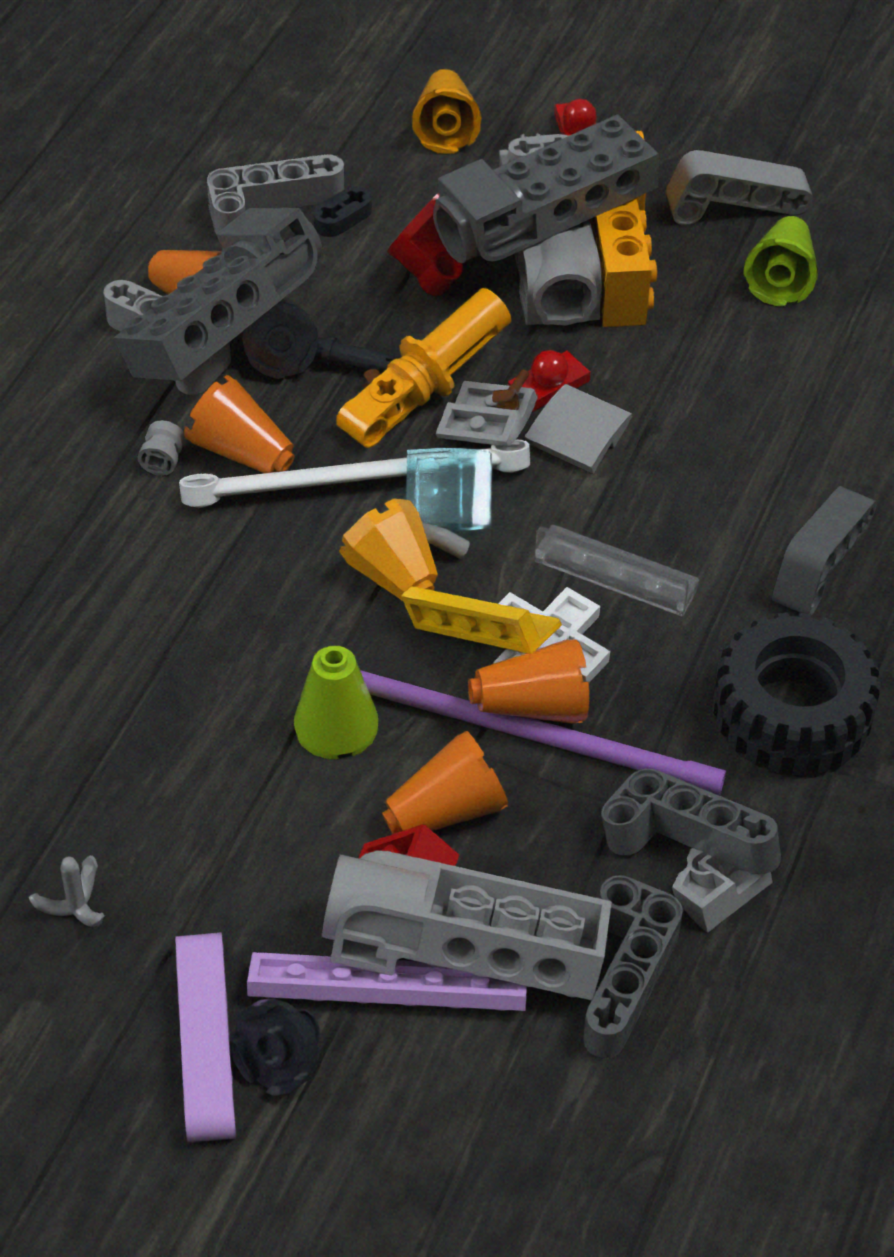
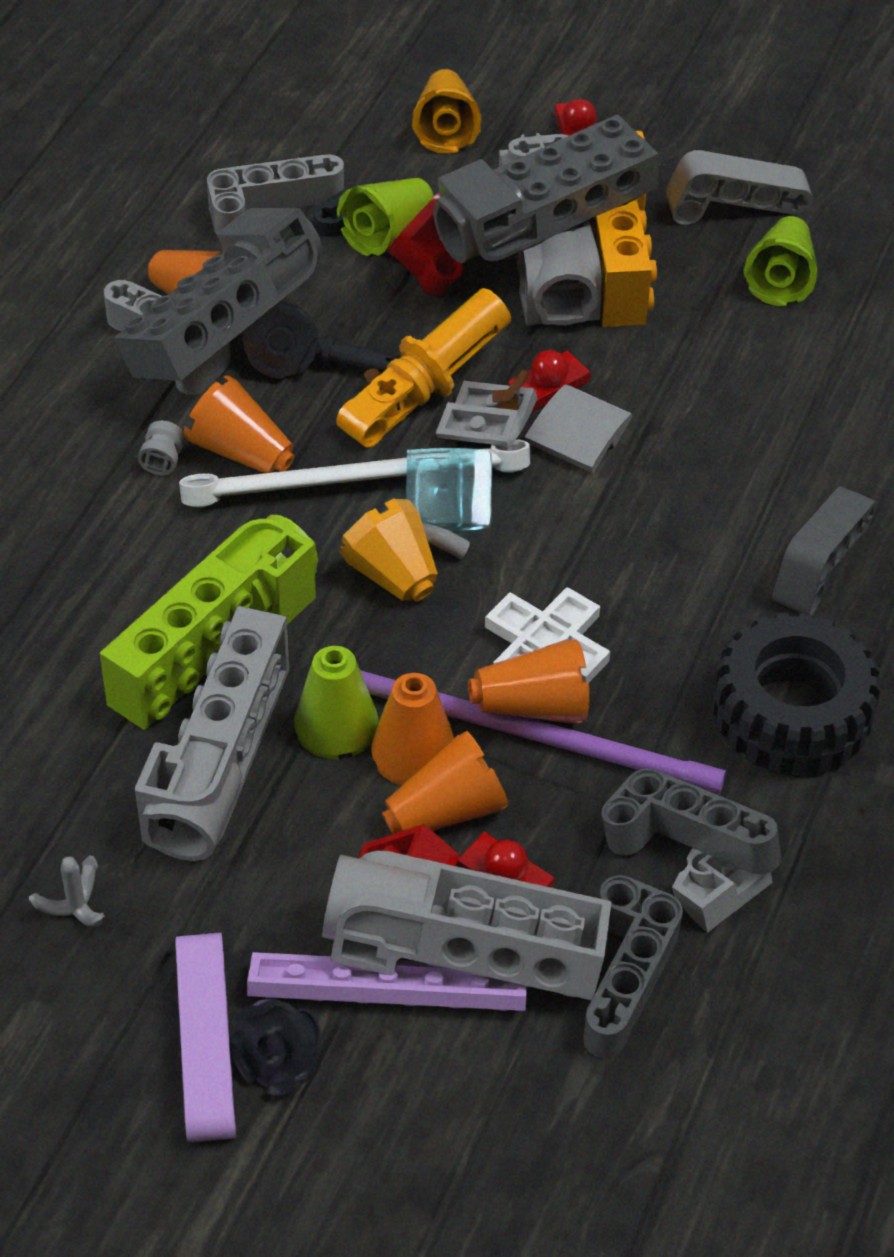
(172, 641): none -> lime brick
(217, 745): none -> light grey brick
(380, 212): none -> lime cone
(410, 728): none -> orange cone
(478, 620): yellow panel -> none
(503, 859): none -> red tile
(615, 569): clear panel -> none

